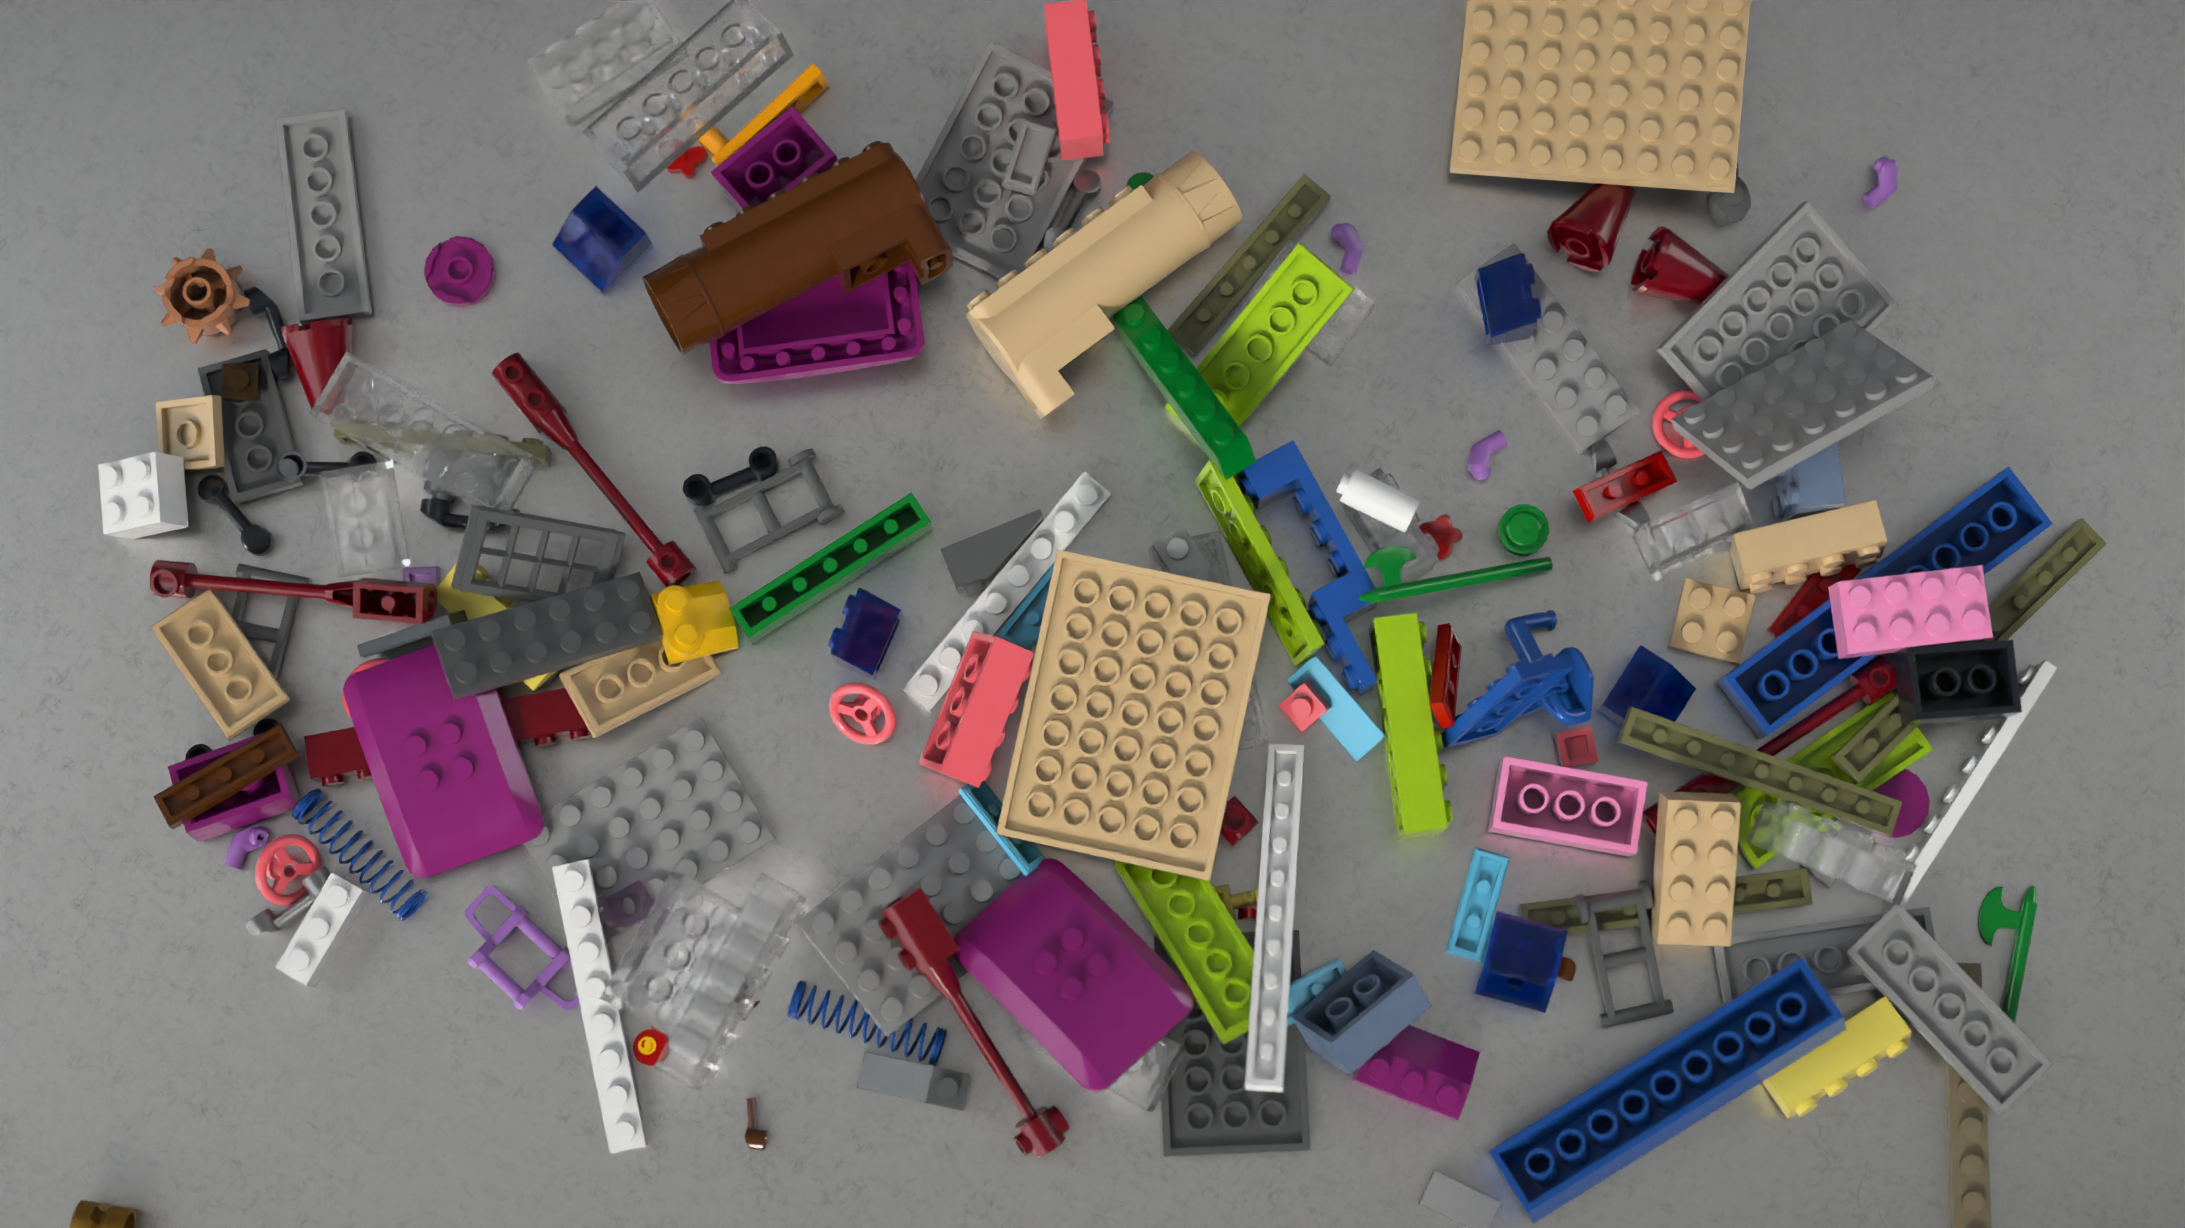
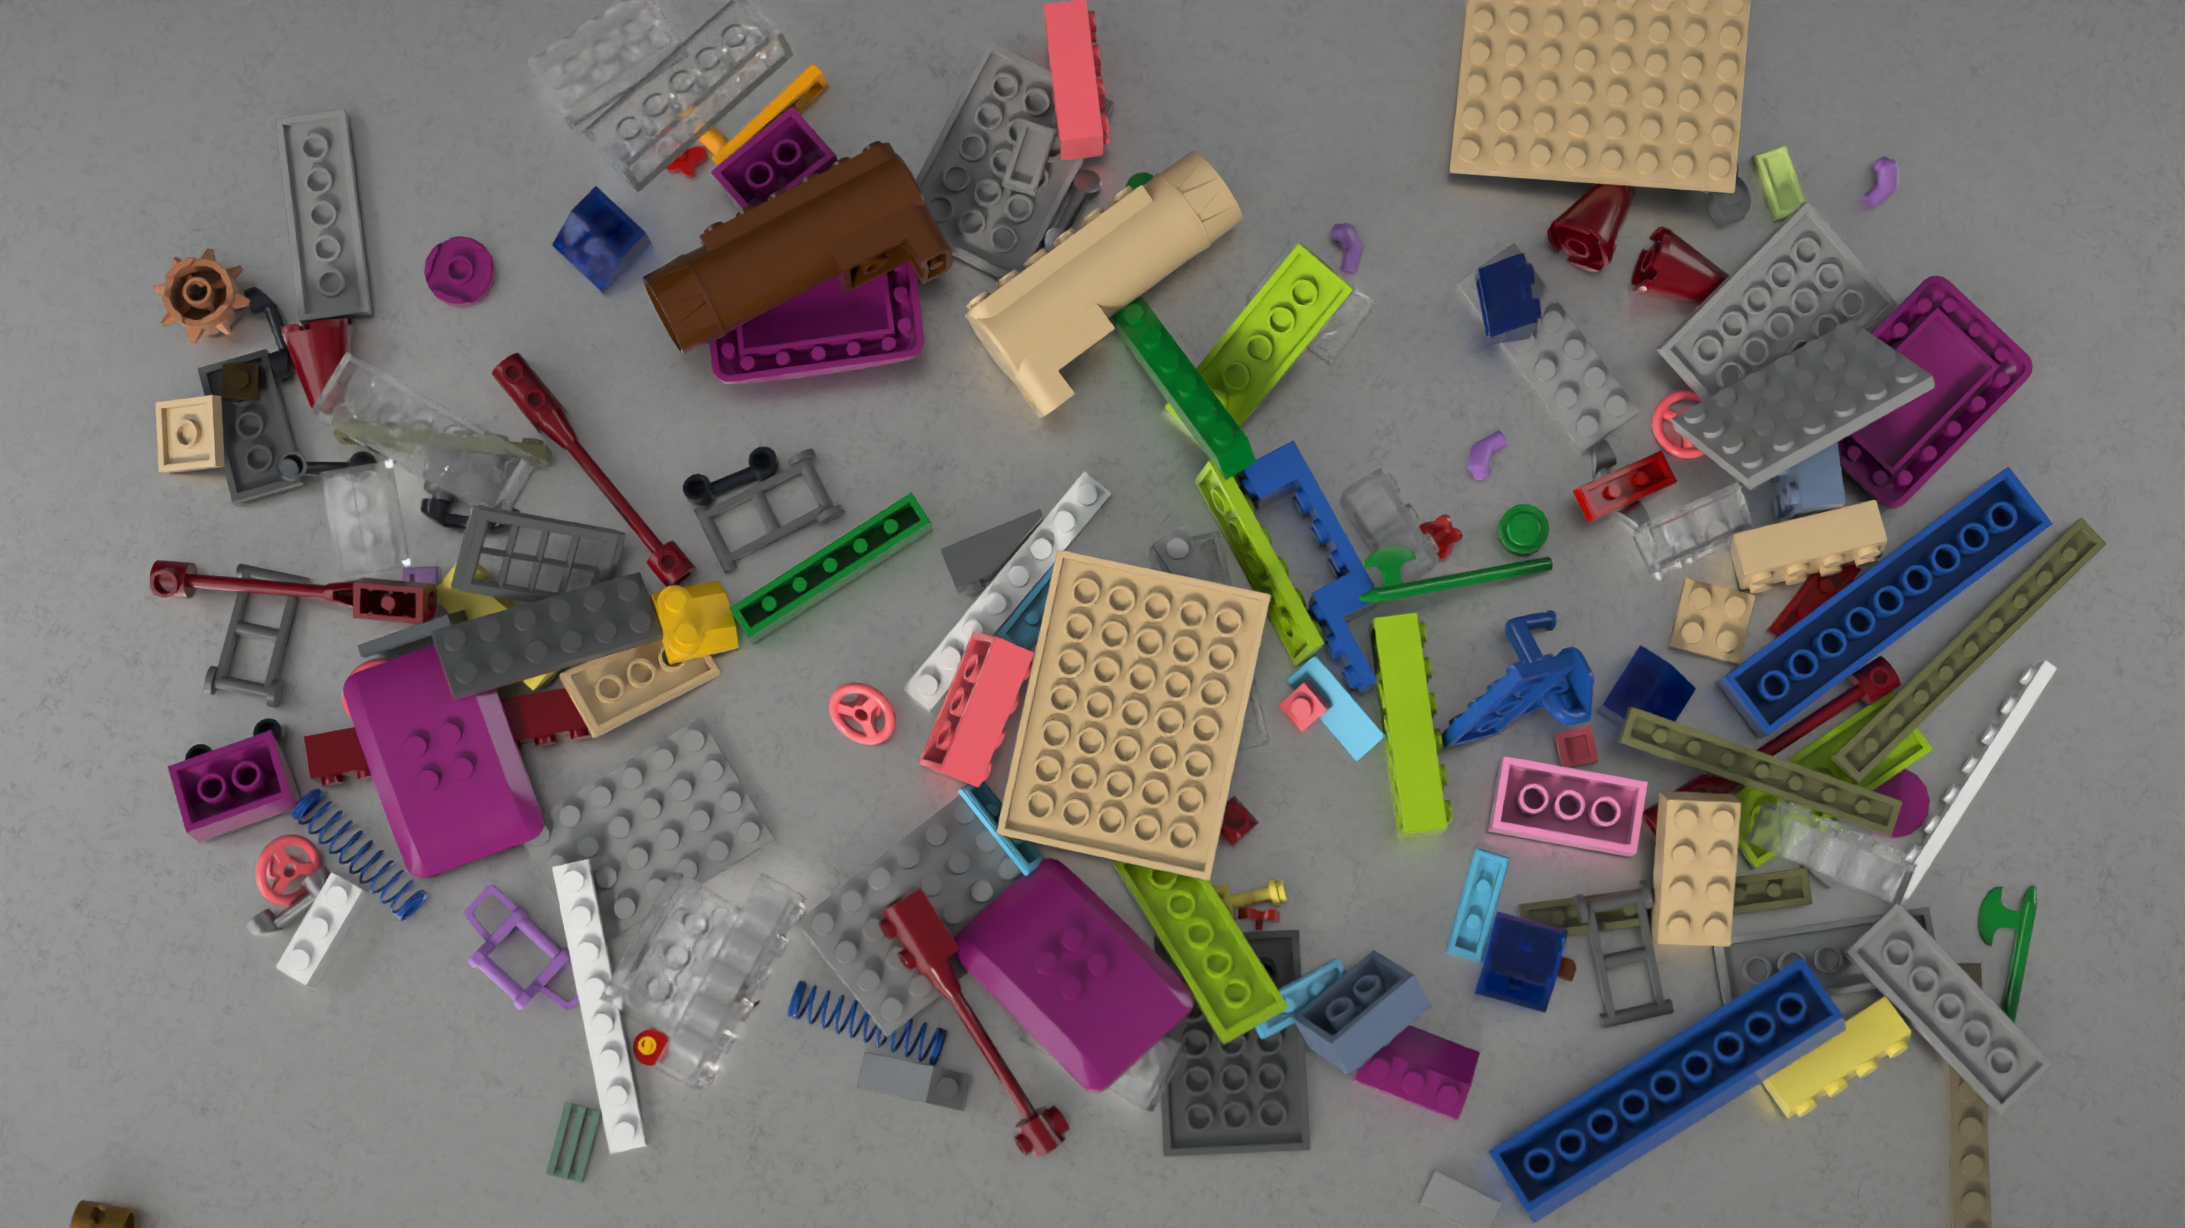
(143, 495): white brick -> none
(220, 664): tan tile -> none
(227, 776): reddish brown tile -> none
(243, 842): medium lavender arm -> none
(253, 536): black bar -> none
(560, 1138): none -> sand green tile
(613, 911): clear purple bracket -> none
(754, 1137): reddish brown hand -> none
(865, 633): clear blue slope -> none
(1248, 264): olive plate -> none
(1275, 919): white plate -> none
(1378, 499): white brick -> none
(1445, 675): red tile -> none
(1778, 182): none -> yellowish green tile
(1910, 611): bright pink brick -> none
(1957, 682): black brick -> none
(1973, 376): none -> magenta wedge

